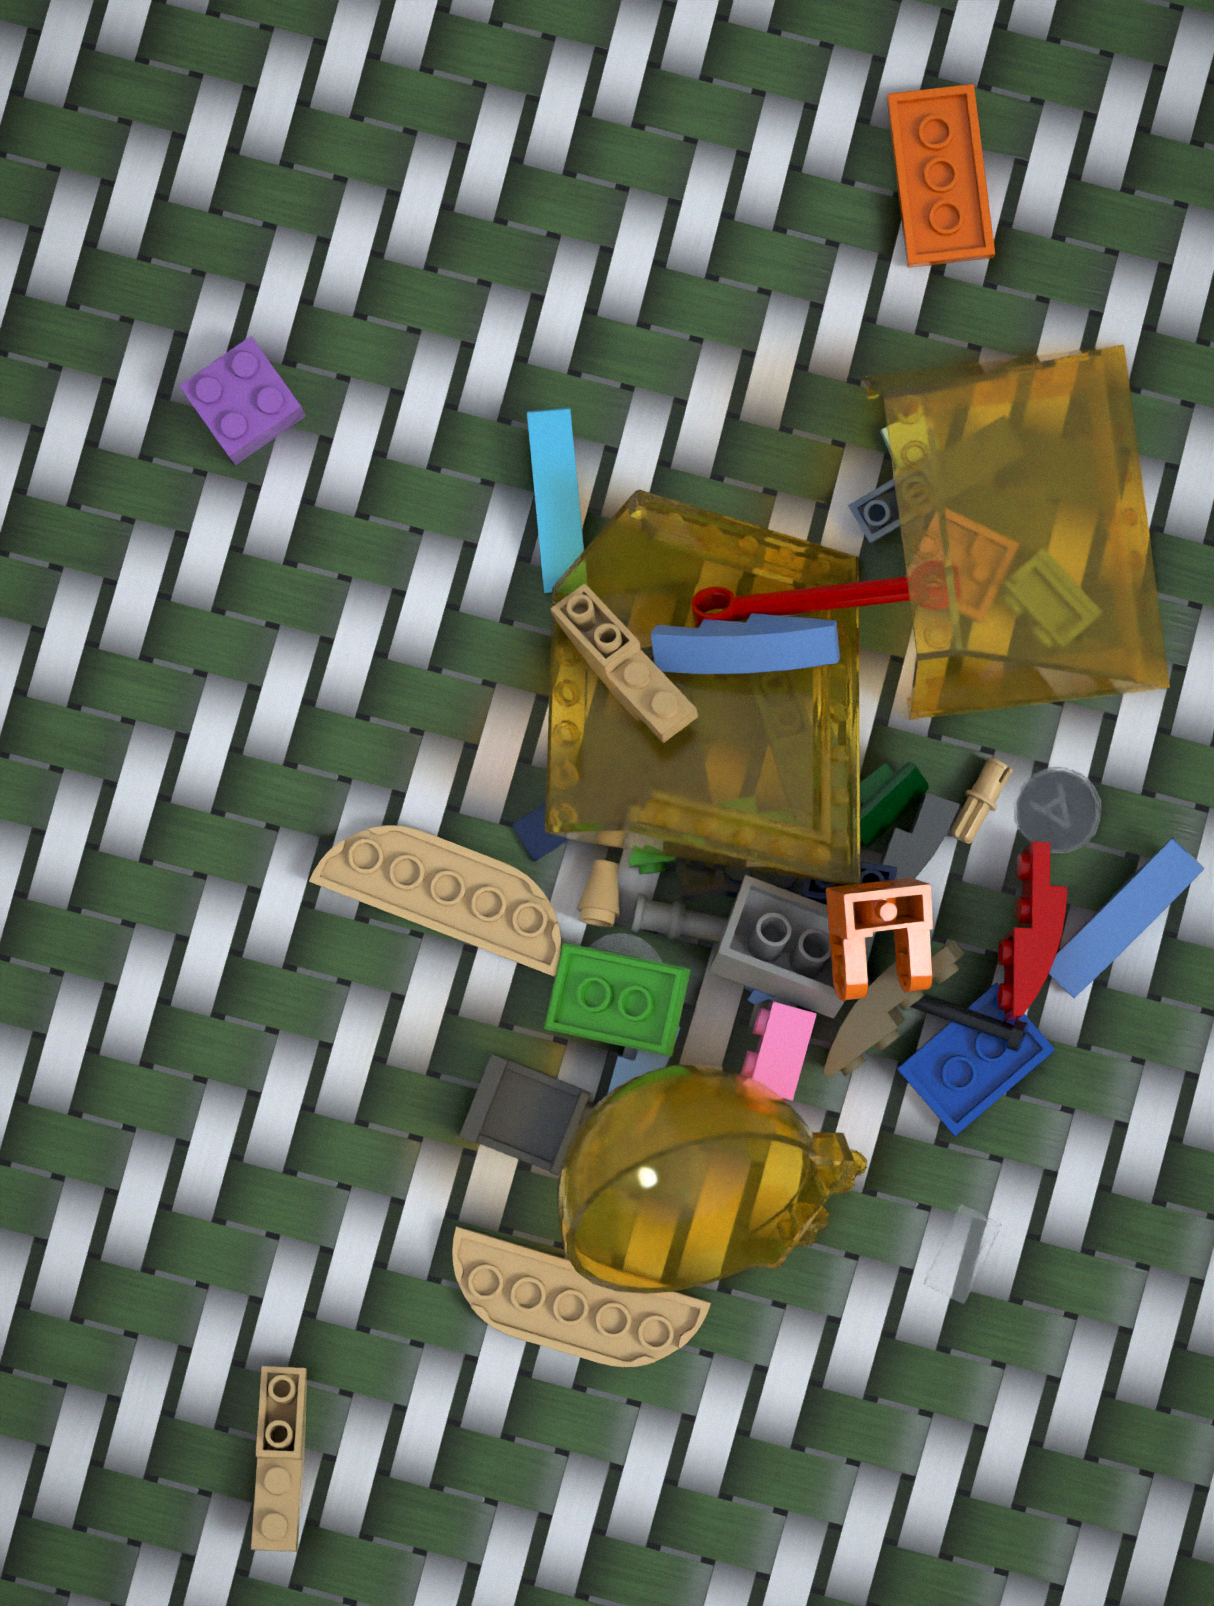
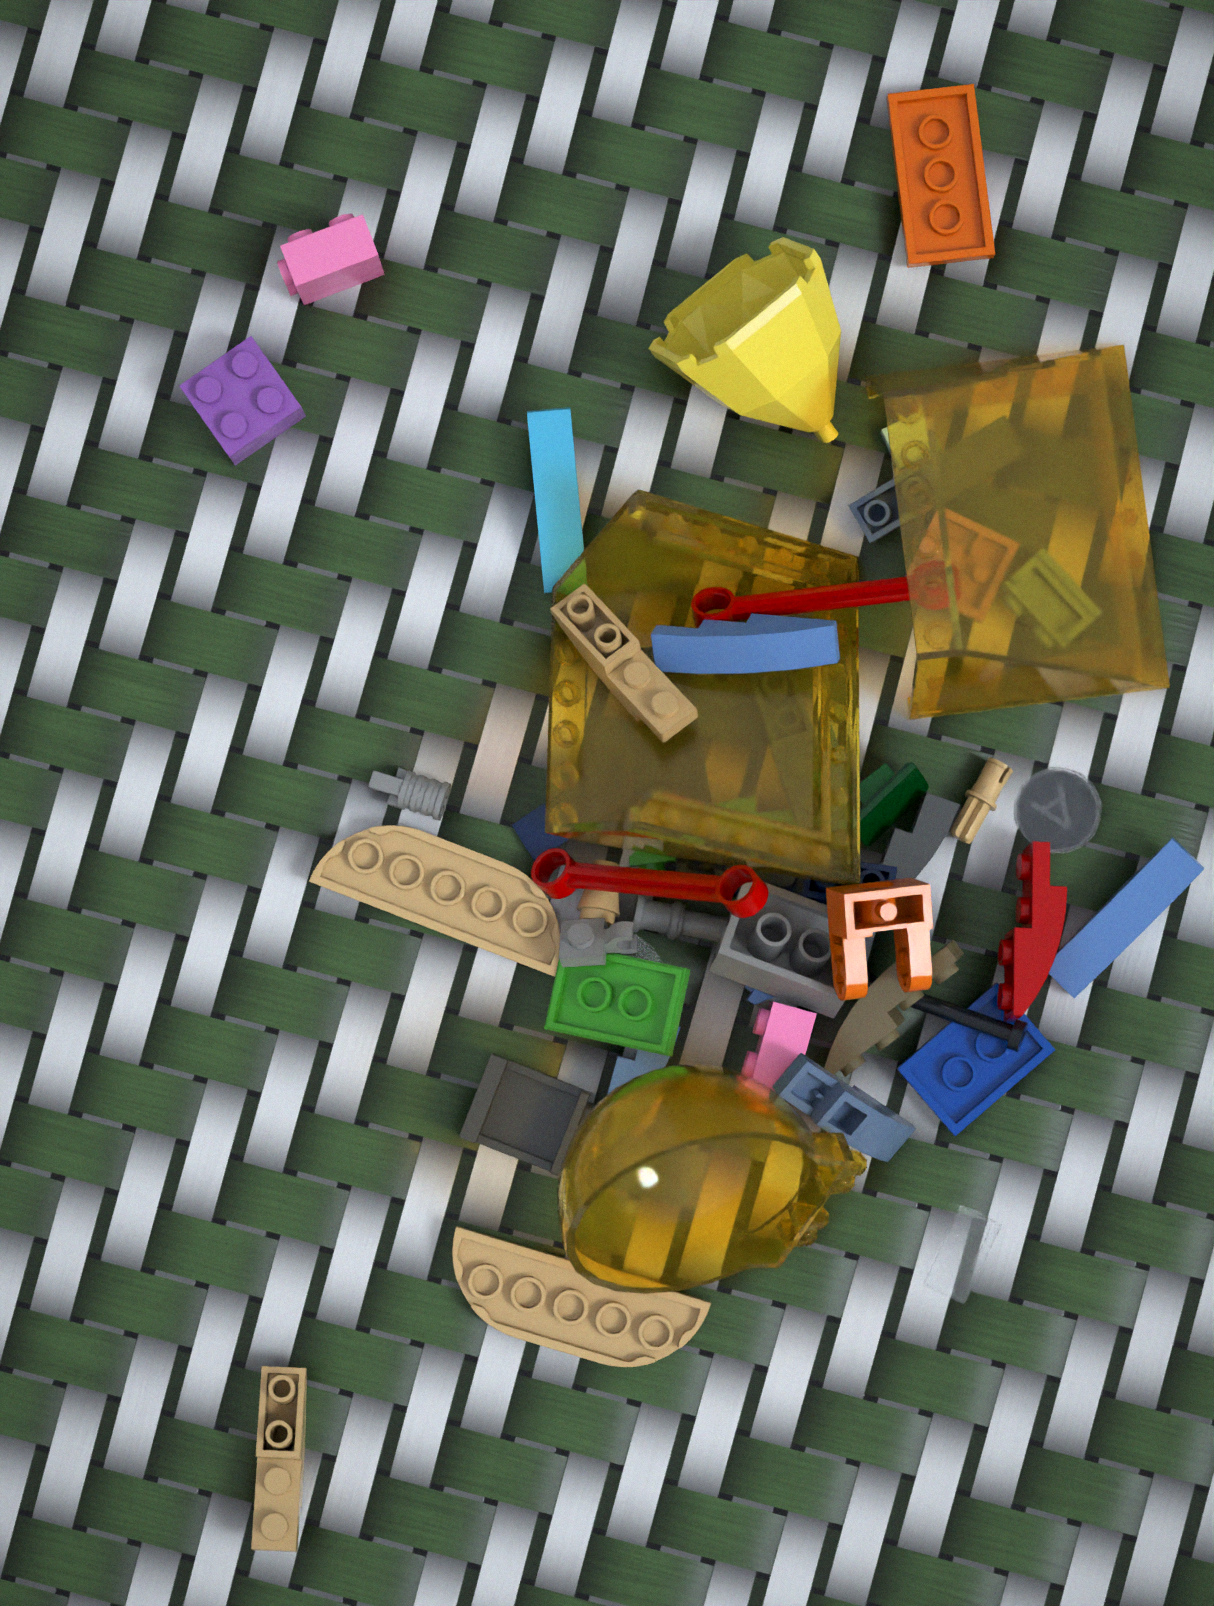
(329, 259): none -> bright pink brick
(413, 792): none -> light grey hinge
(589, 940): none -> light grey plate
(650, 882): none -> red piece
(762, 339): none -> light yellow piece
(843, 1109): none -> sand blue slope

